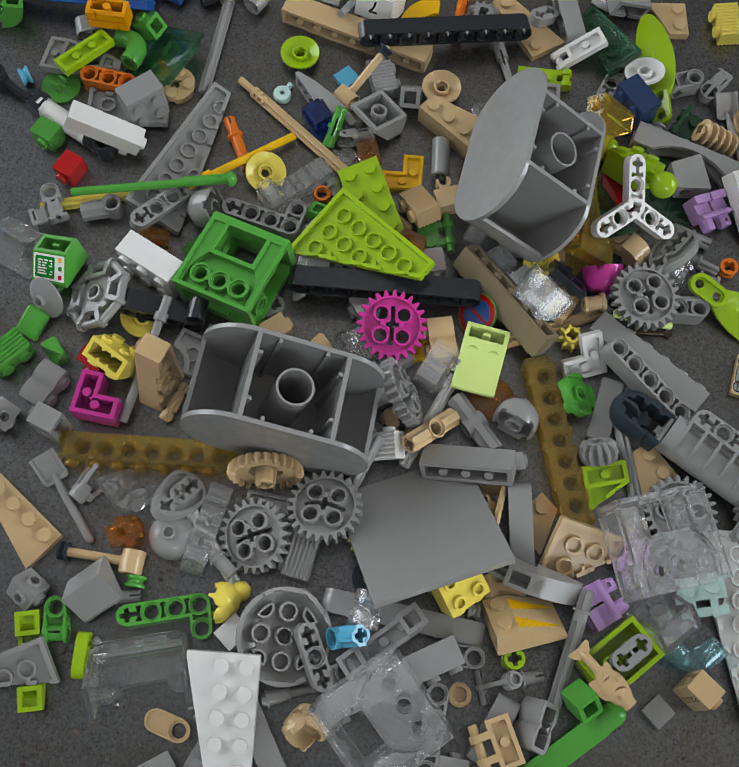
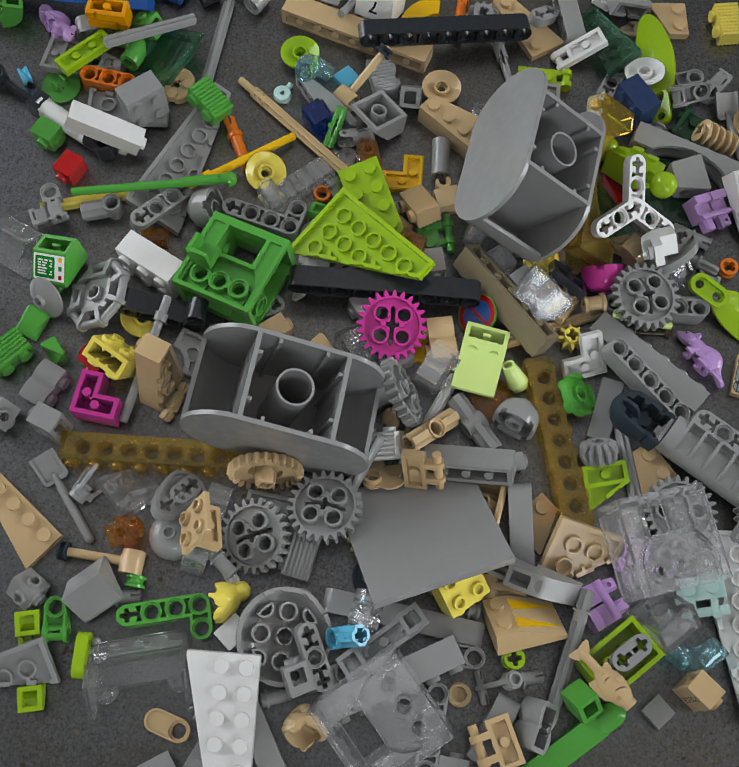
(57, 23): none -> lavender animal
(149, 30): none -> light grey axle
(201, 525): none -> tan bracket
(202, 252): none -> bright green panel
(209, 101): none -> bright green brick
(304, 681): none -> light grey brick
(313, 66): none -> clear light blue cylinder
(383, 476): none -> tan plate
(416, 467): none -> tan plate
(515, 378): none -> yellowish green cone
(630, 30): none -> dark tan tile
(659, 244): none -> white brick
(686, 93): none -> light grey piece
(706, 359): none -> lavender animal

